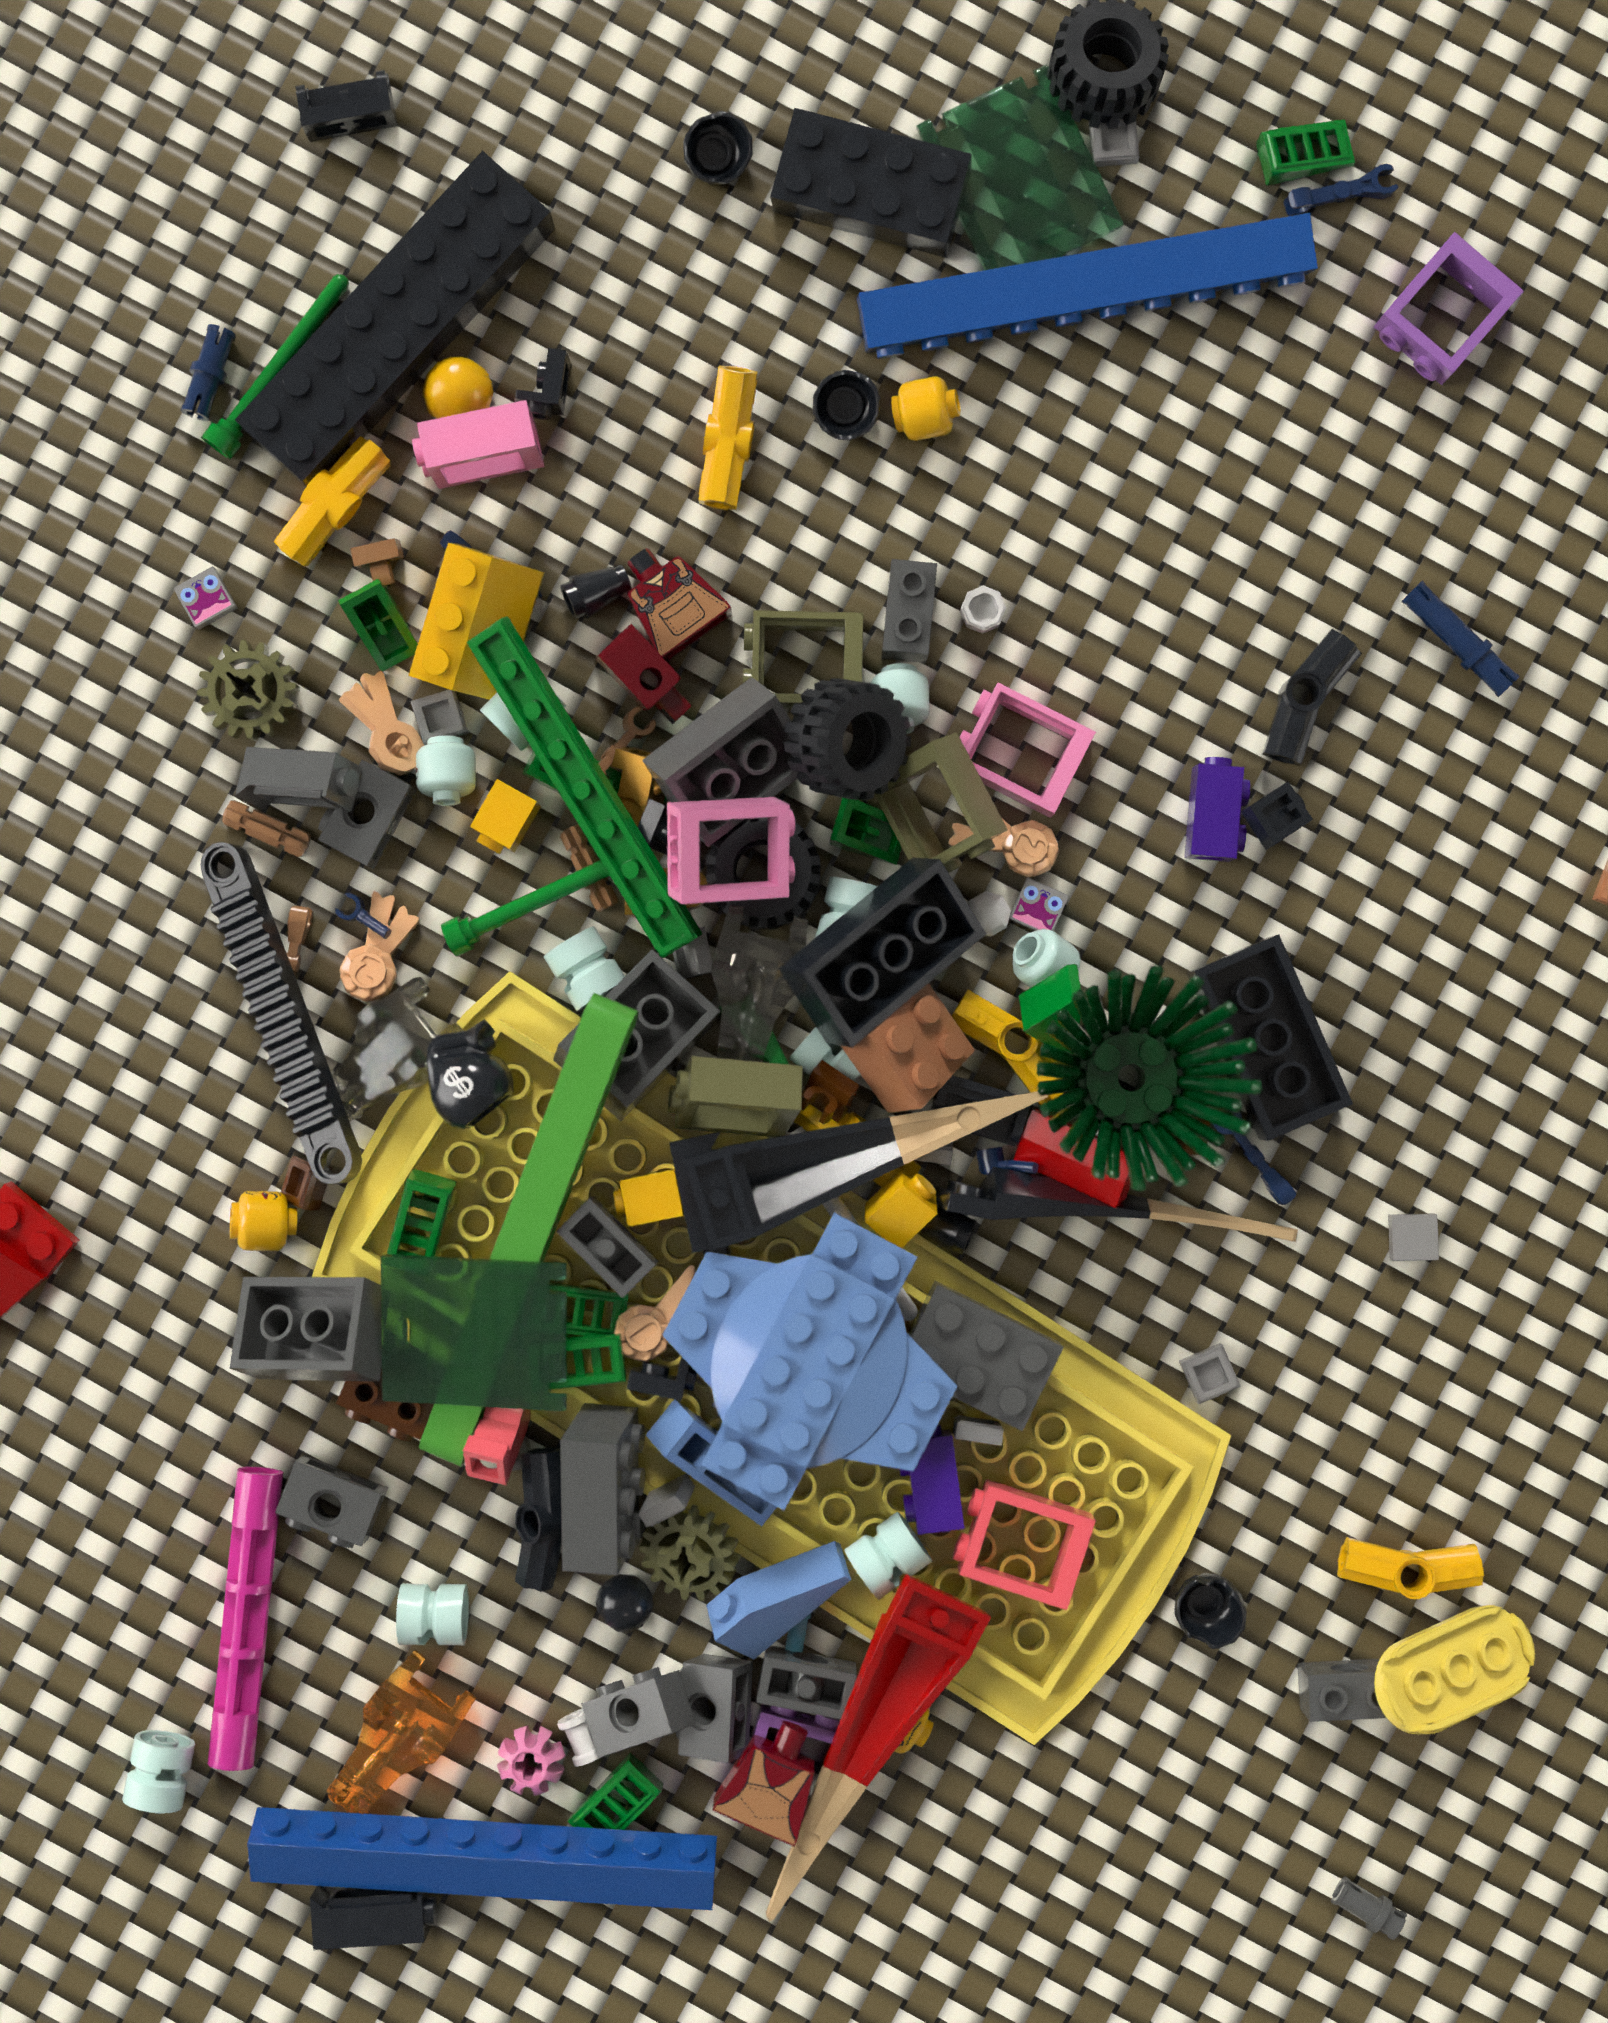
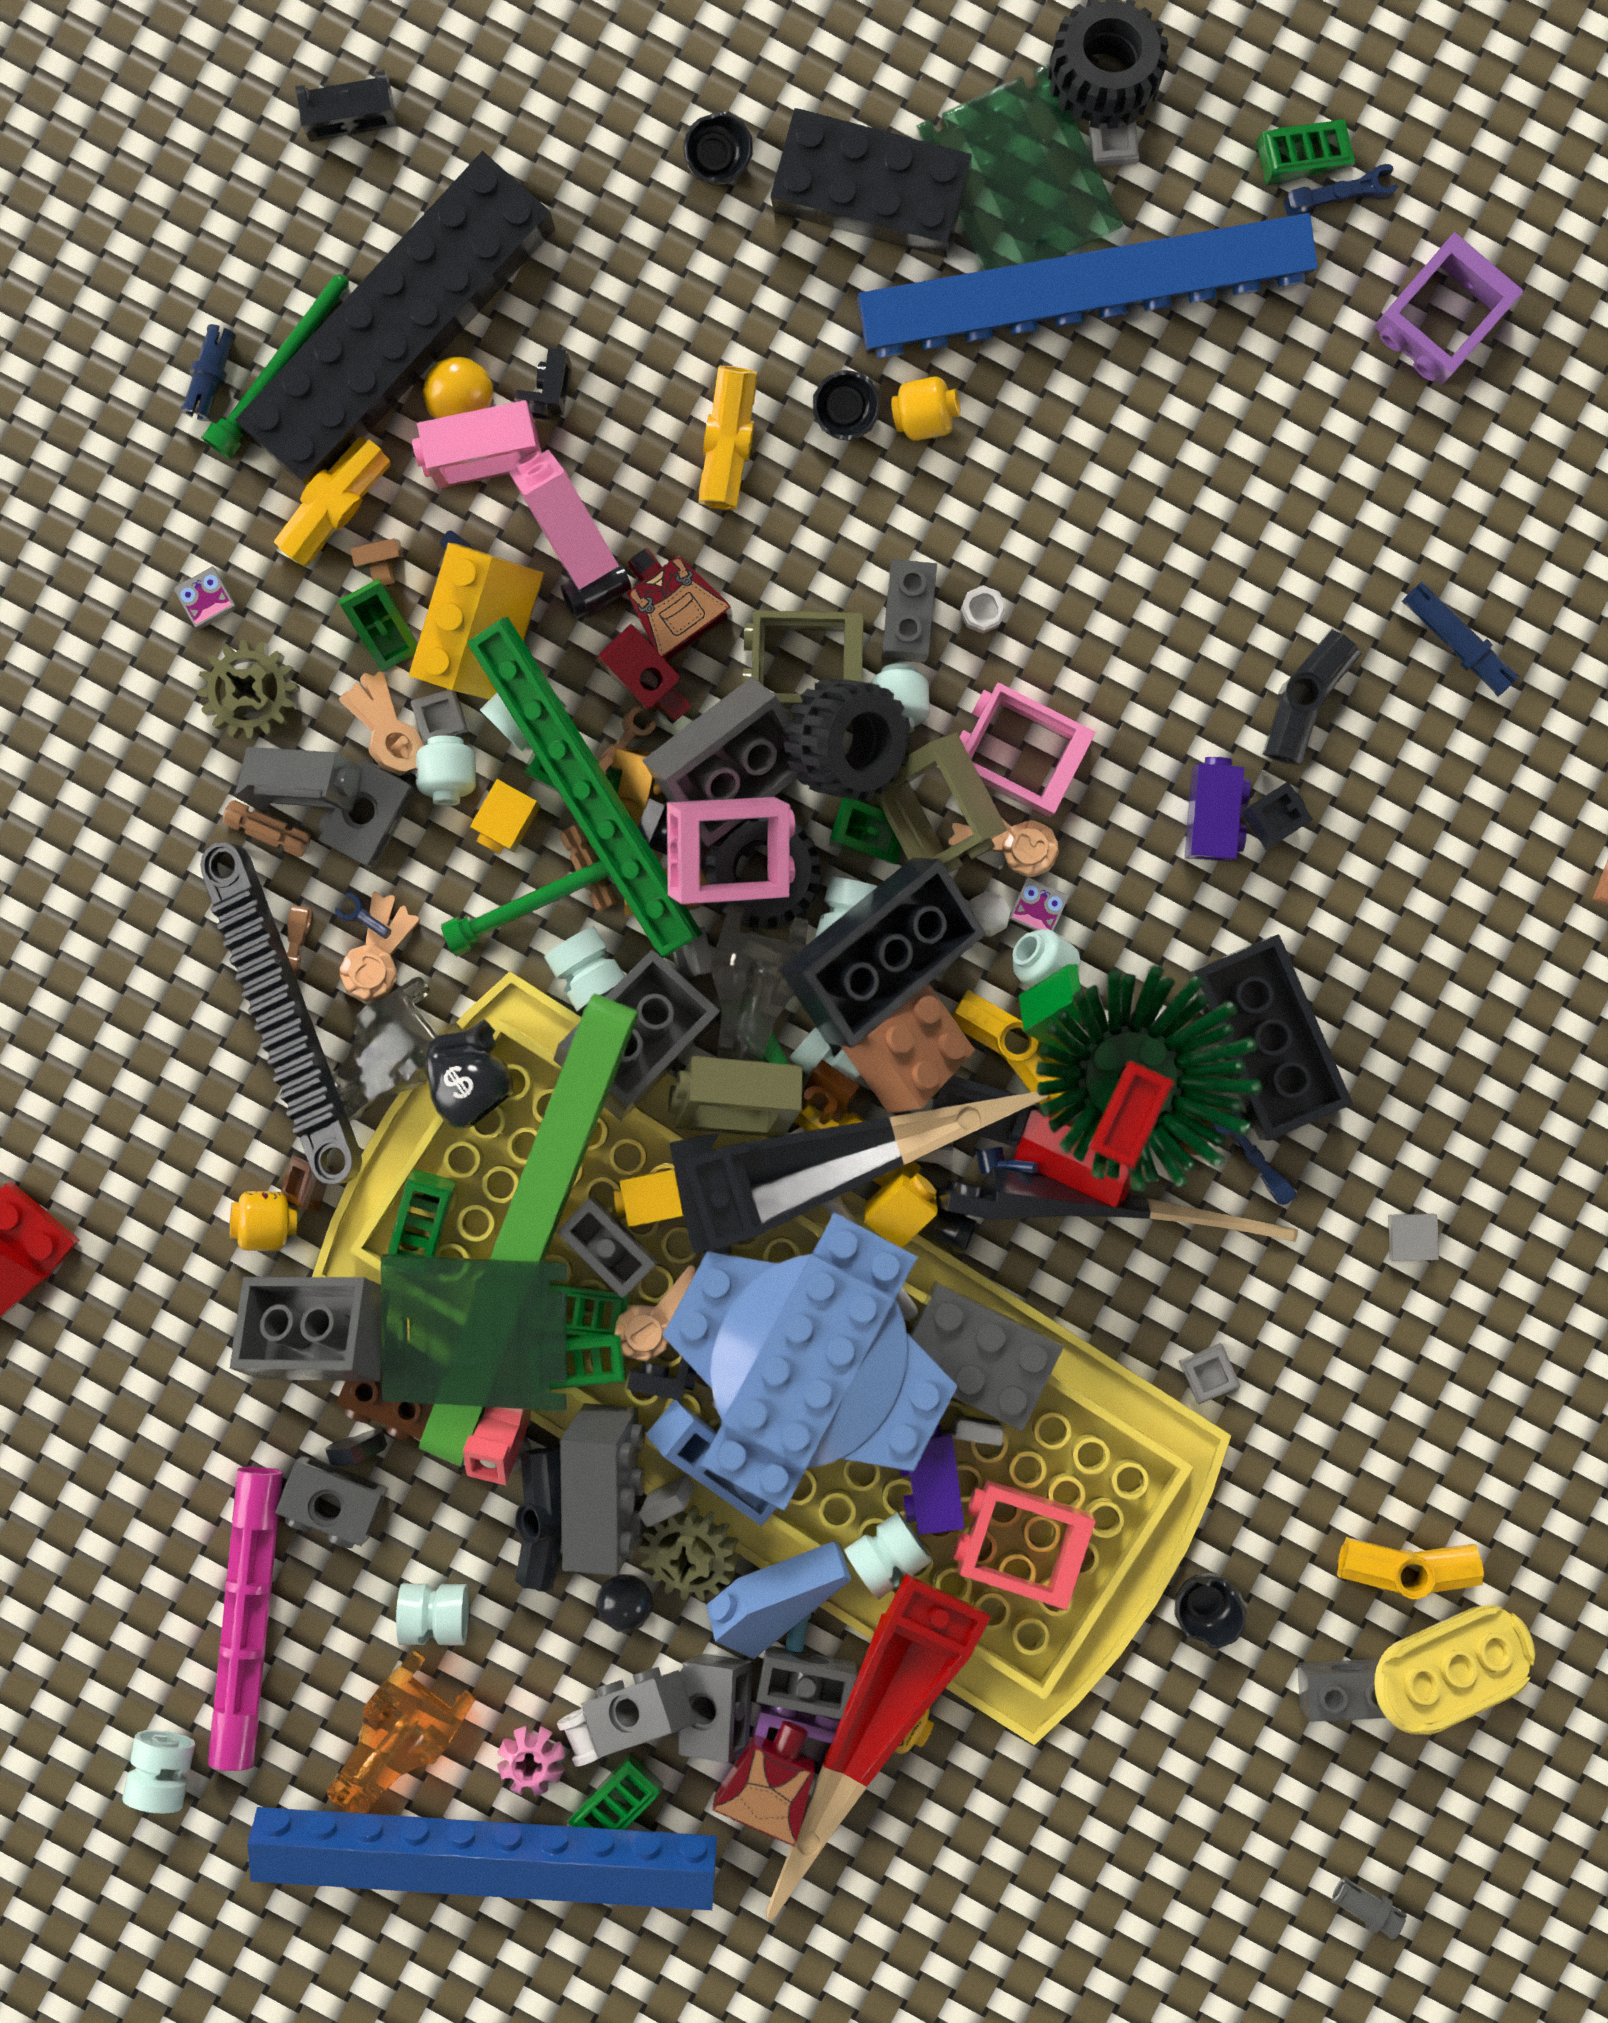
(357, 1448): none -> black tile
(370, 1917): black window -> none
(563, 517): none -> bright pink window
(1131, 1114): none -> red tile

